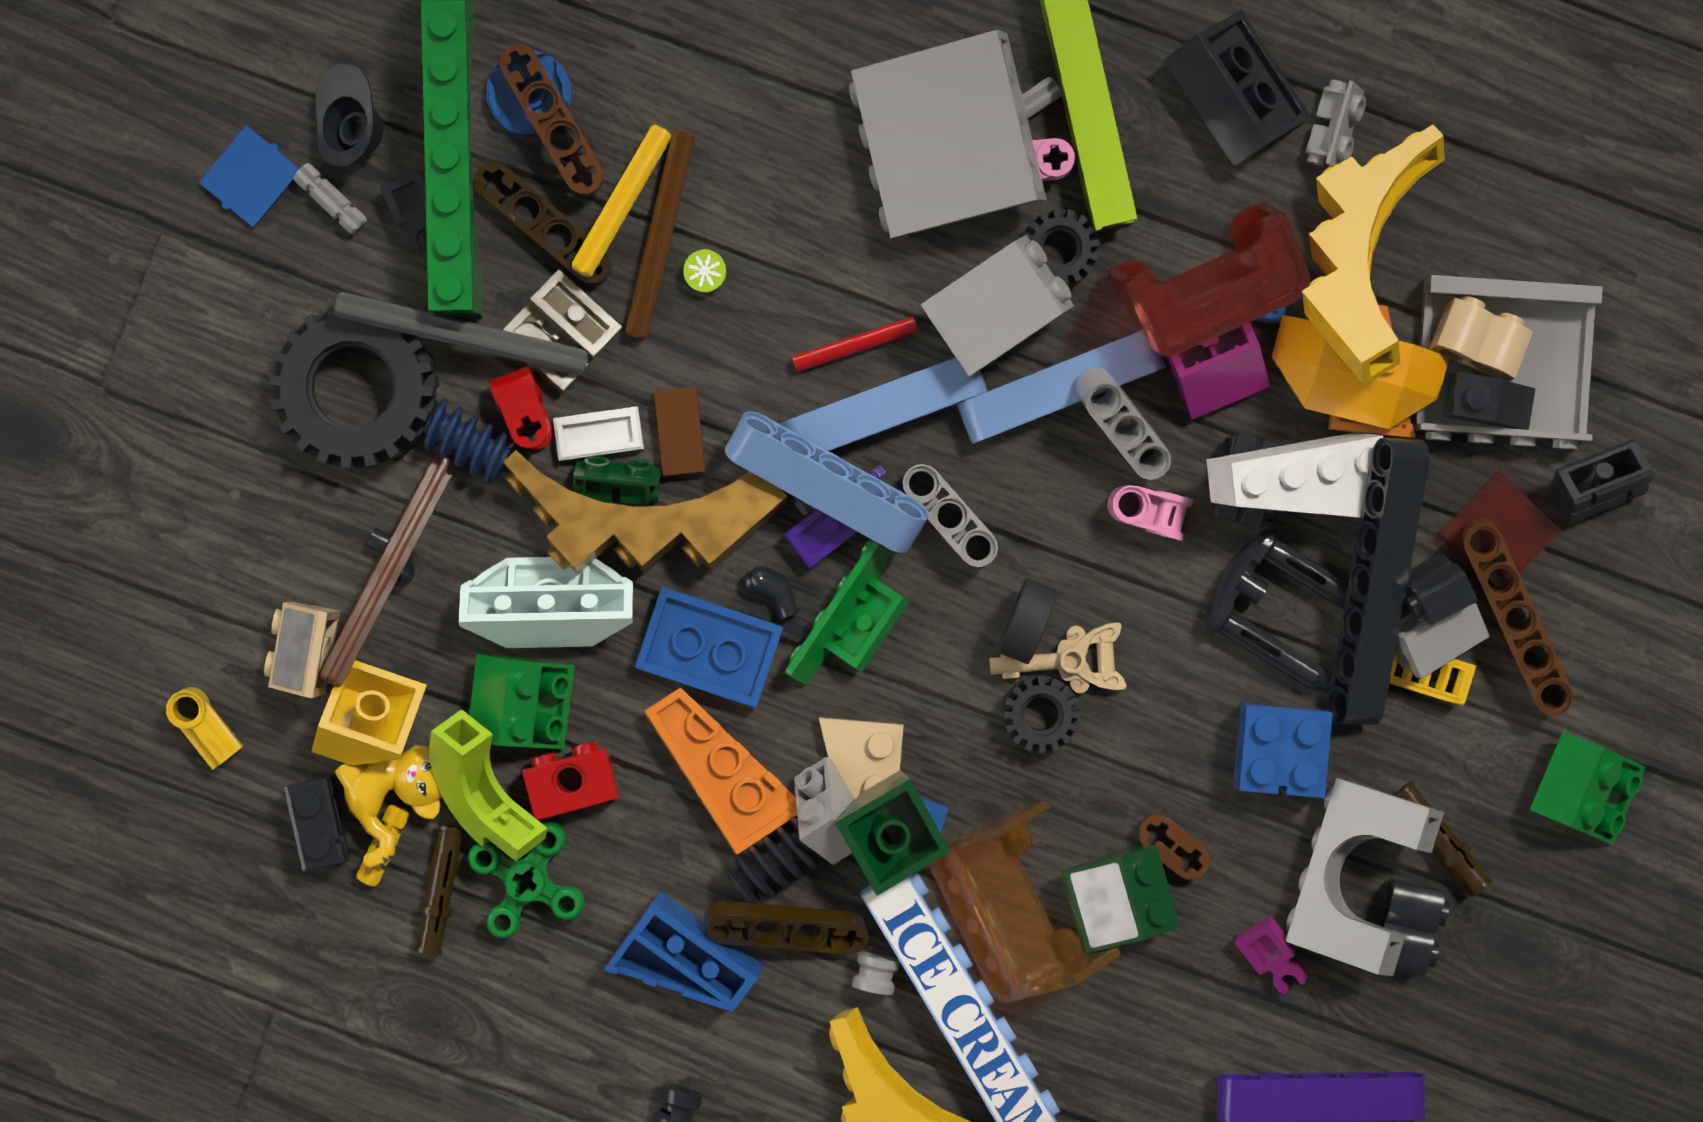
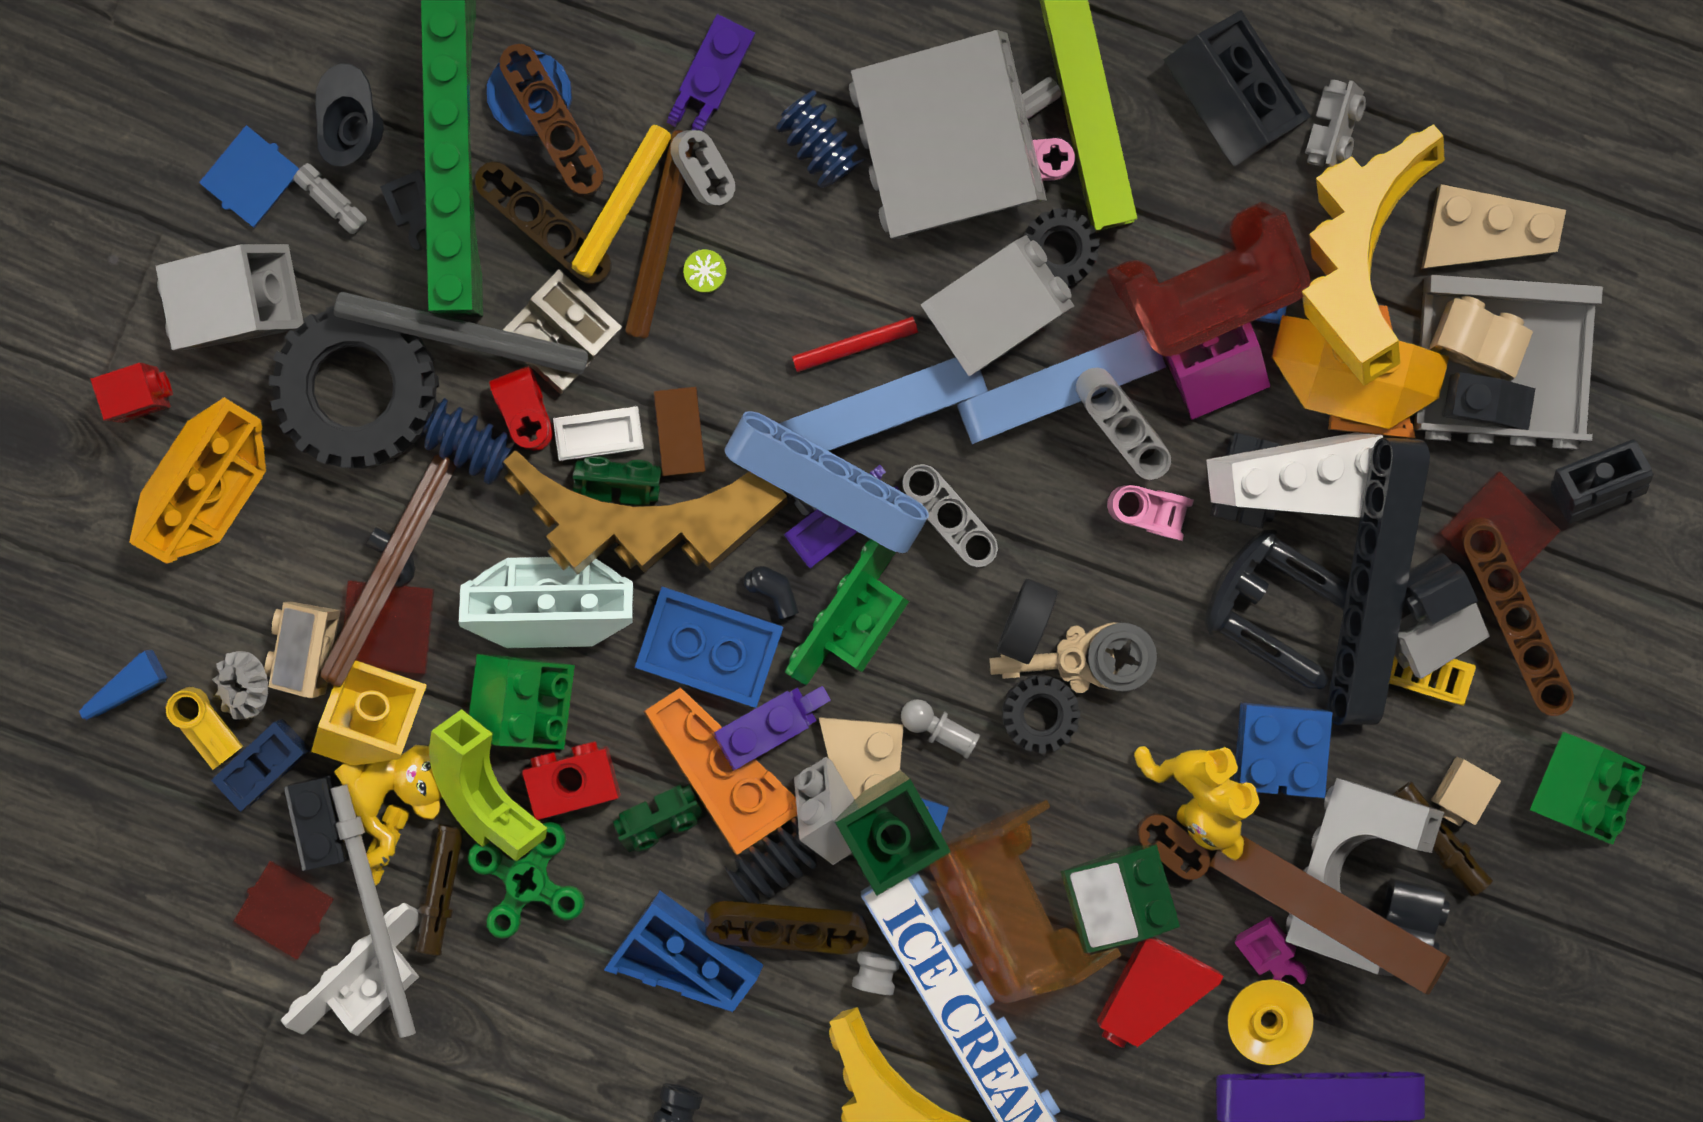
(132, 392): none -> red brick
(136, 678): none -> blue slope
(200, 483): none -> light orange wedge
(229, 295): none -> light grey slope
(251, 675): none -> light grey gear
(261, 765): none -> dark blue brick
(284, 910): none -> clear red piece
(350, 830): none -> light grey bar
(356, 984): none -> white bracket
(401, 630): none -> clear red tile
(642, 829): none -> dark green hinge
(711, 163): none -> light grey beam
(712, 70): none -> dark purple hinge
(769, 725): none -> dark purple hinge
(818, 140): none -> dark blue piece
(919, 717): none -> light grey pin
(1141, 648): none -> dark grey gear
(1154, 991): none -> red slope
(1218, 802): none -> yellow animal
(1270, 1043): none -> yellow dish
(1335, 915): none -> reddish brown tile
(1465, 792): none -> tan brick
(1488, 227): none -> tan wing

